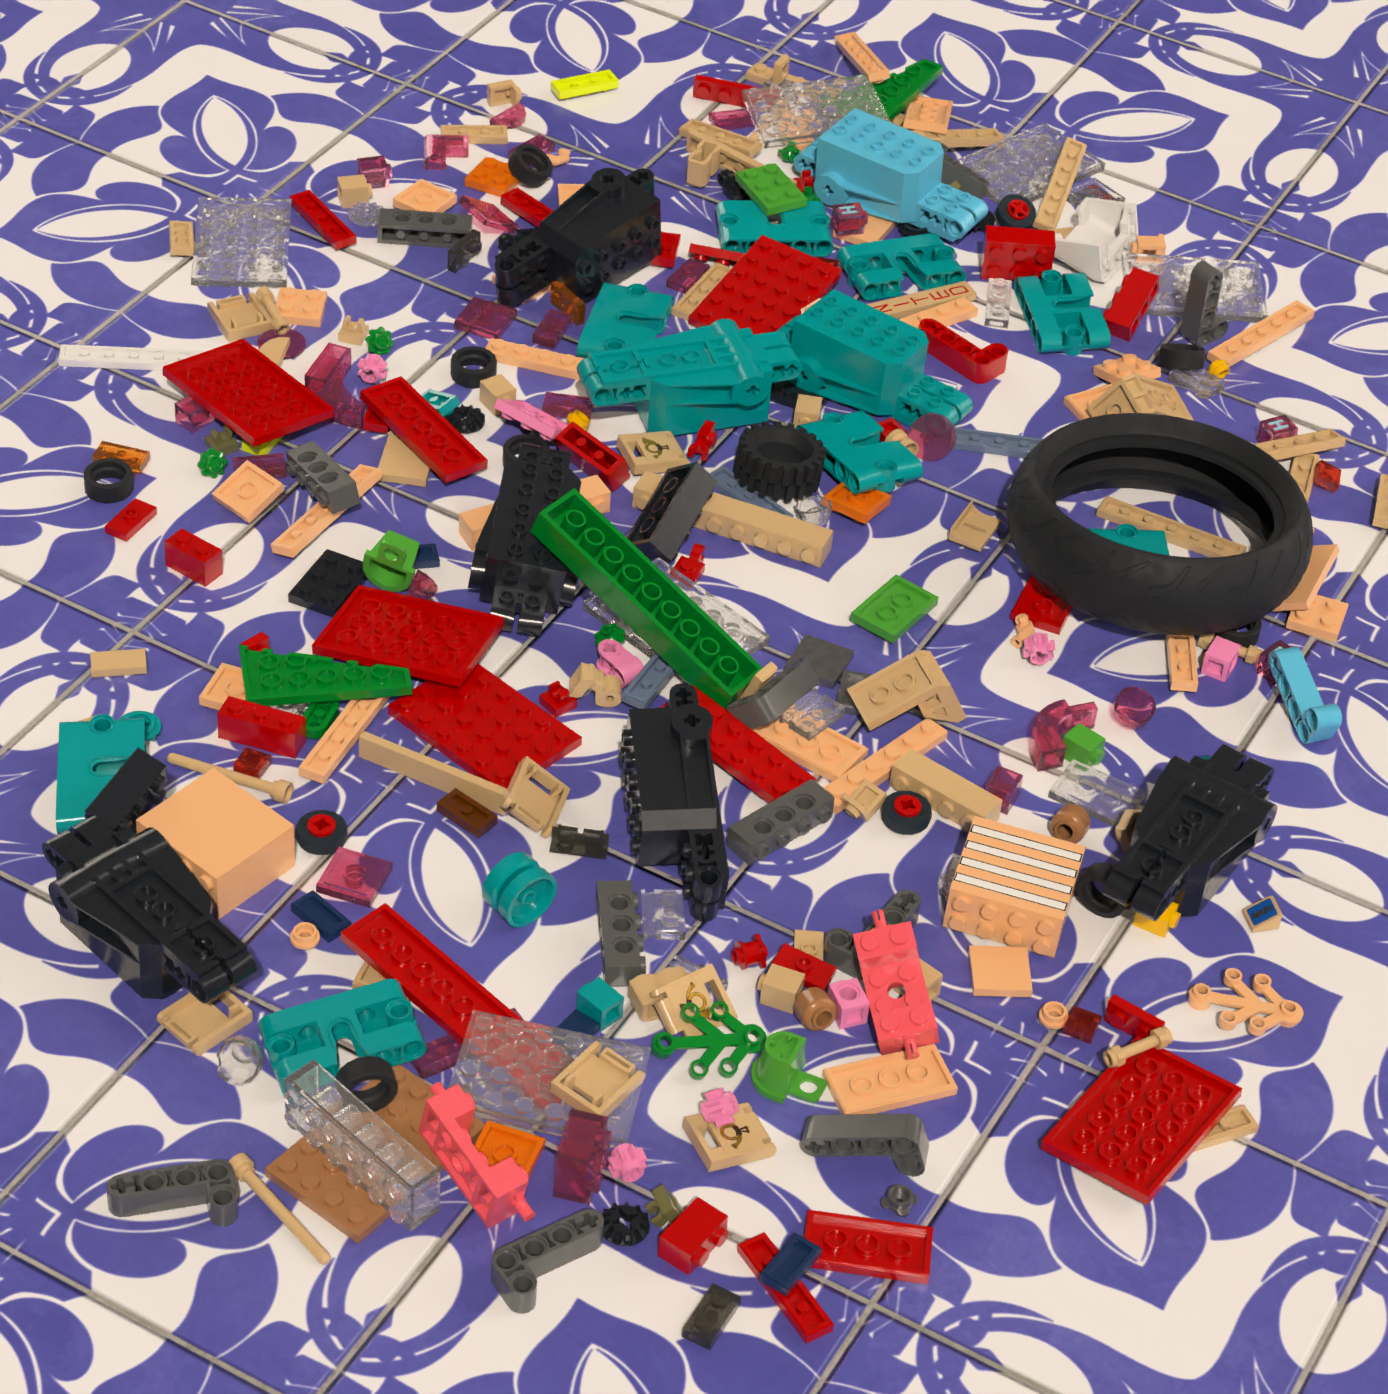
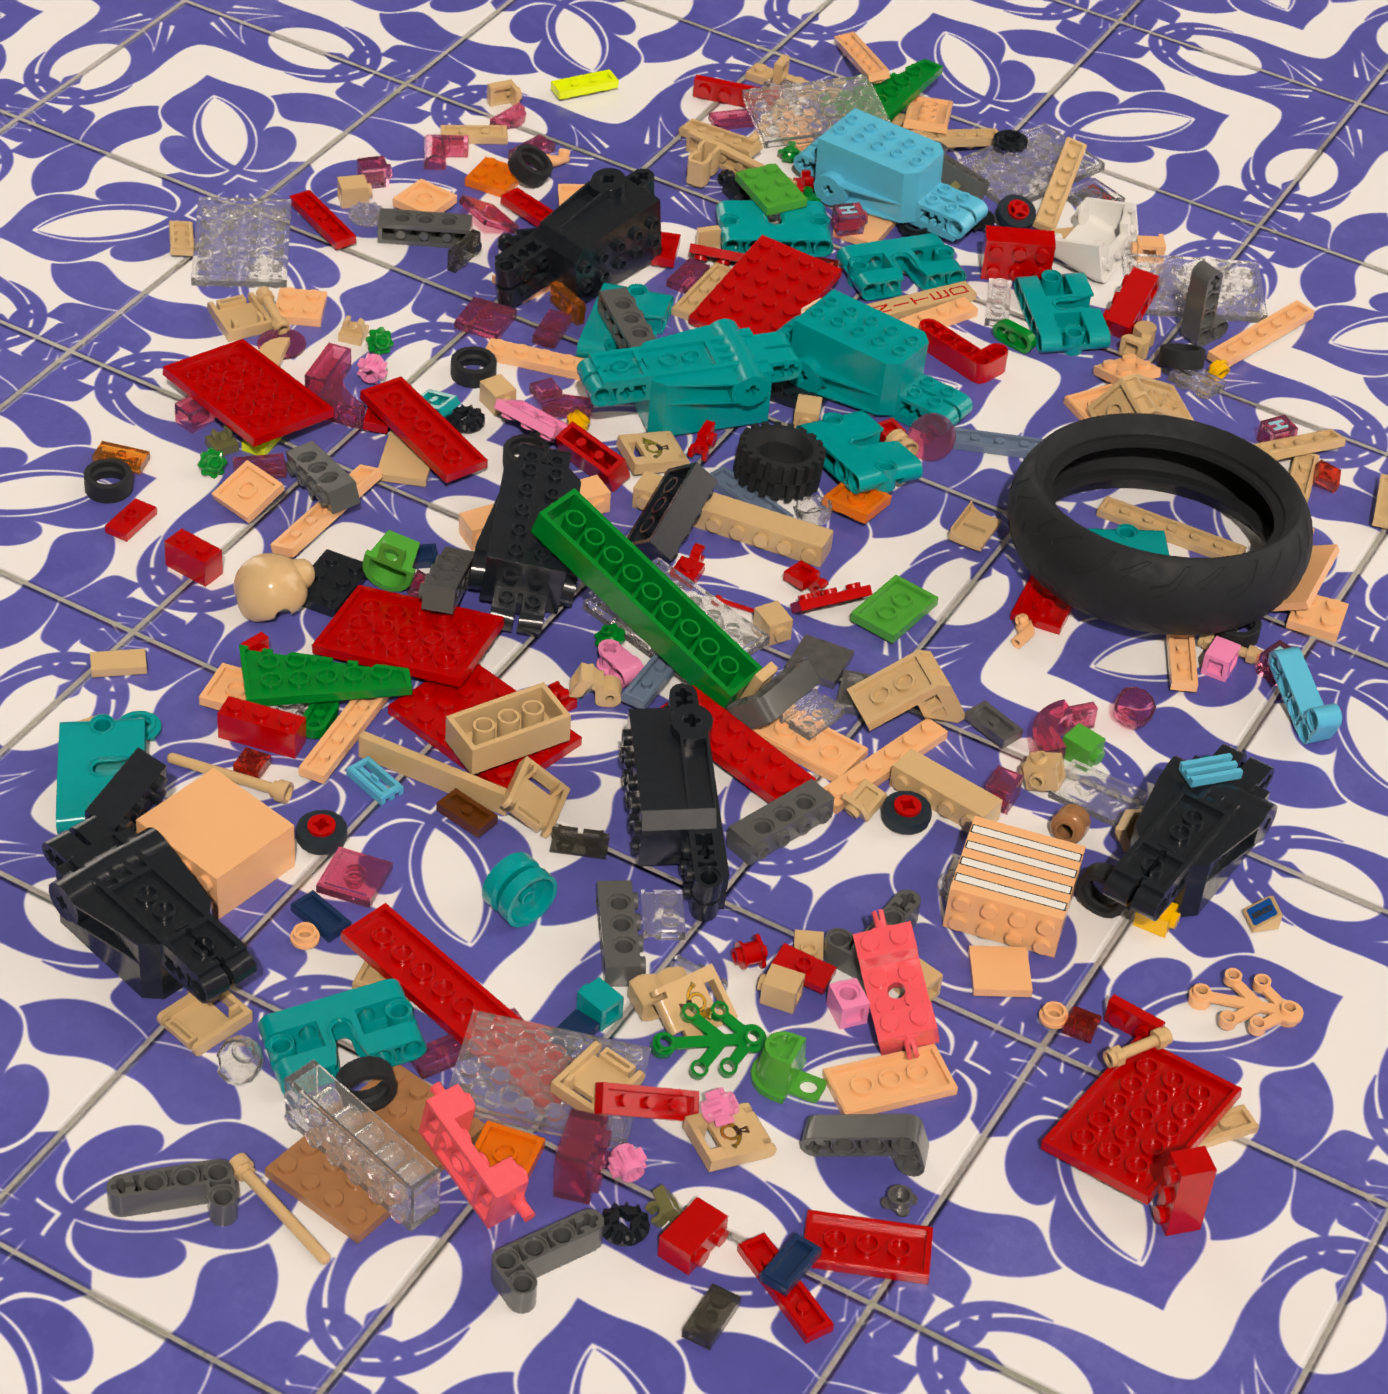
(121, 357): white tile -> none
(272, 584): none -> tan piece
(370, 781): none -> medium azure tile
(446, 580): none -> dark grey brick
(507, 728): none -> tan brick
(545, 390): none -> clear pink tile
(623, 318): none -> dark grey brick
(645, 1101): none -> plate
(708, 236): none -> tan tile
(735, 605): none -> red hinge
(774, 621): none -> tan brick
(805, 576): none -> red plate
(815, 1009): medium nougat head -> none
(830, 597): none -> red plate
(993, 724): none -> flat silver plate
(1010, 141): none -> black gear
(1014, 335): none -> green plate
(1038, 648): bright pink gear -> none
(1043, 771): none -> tan brick
(1140, 341): none -> tan leg
(1184, 1190): none -> red brick
(1211, 770): none -> medium azure tile

